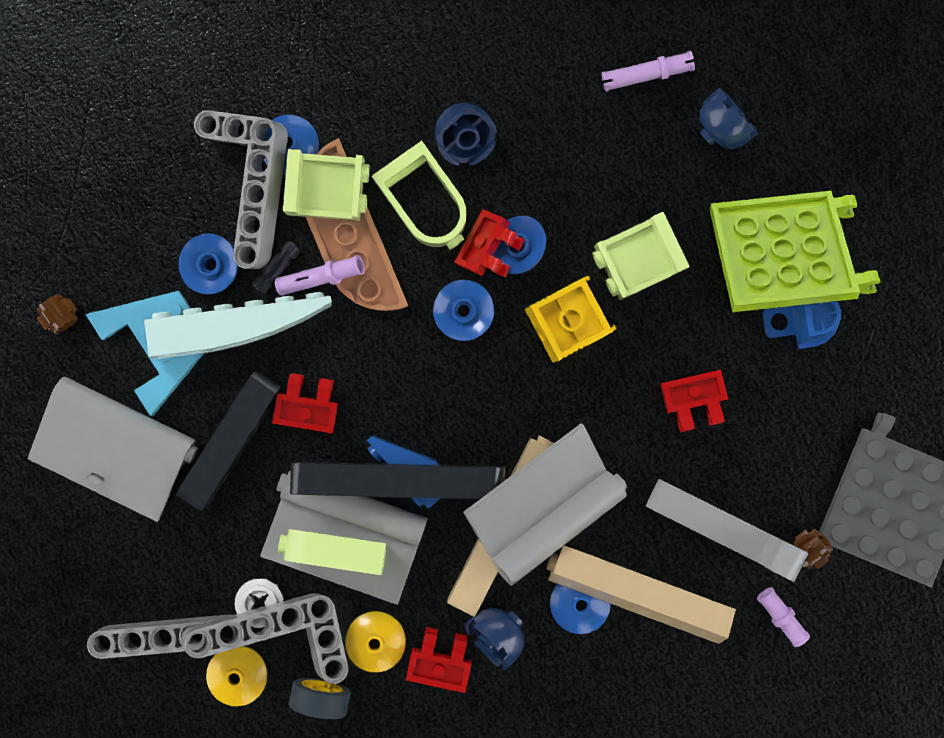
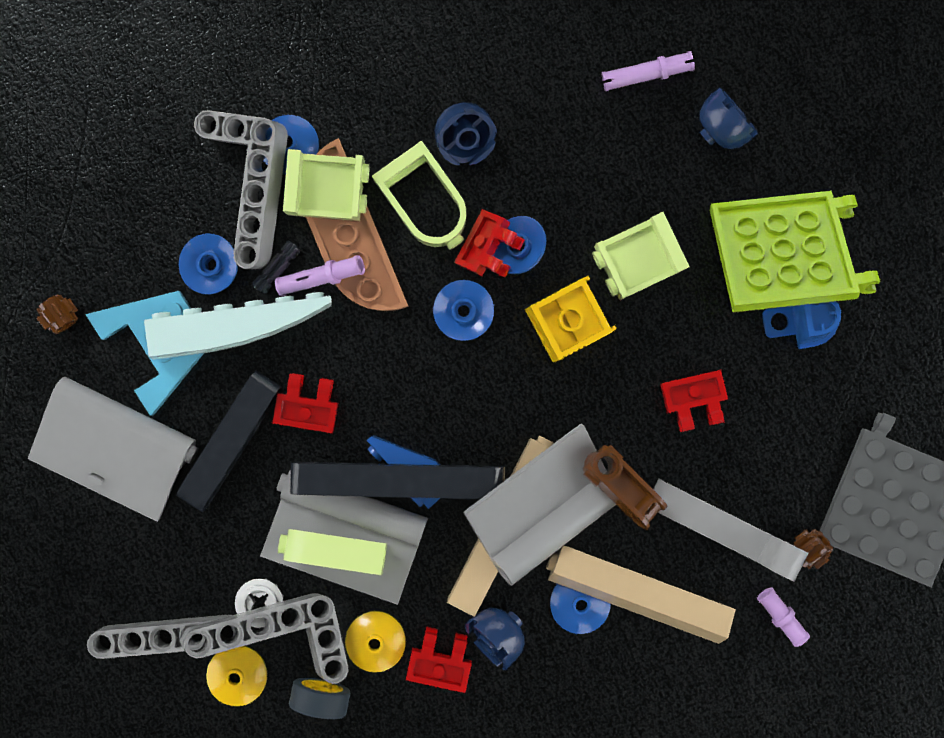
(624, 486): none -> reddish brown piece

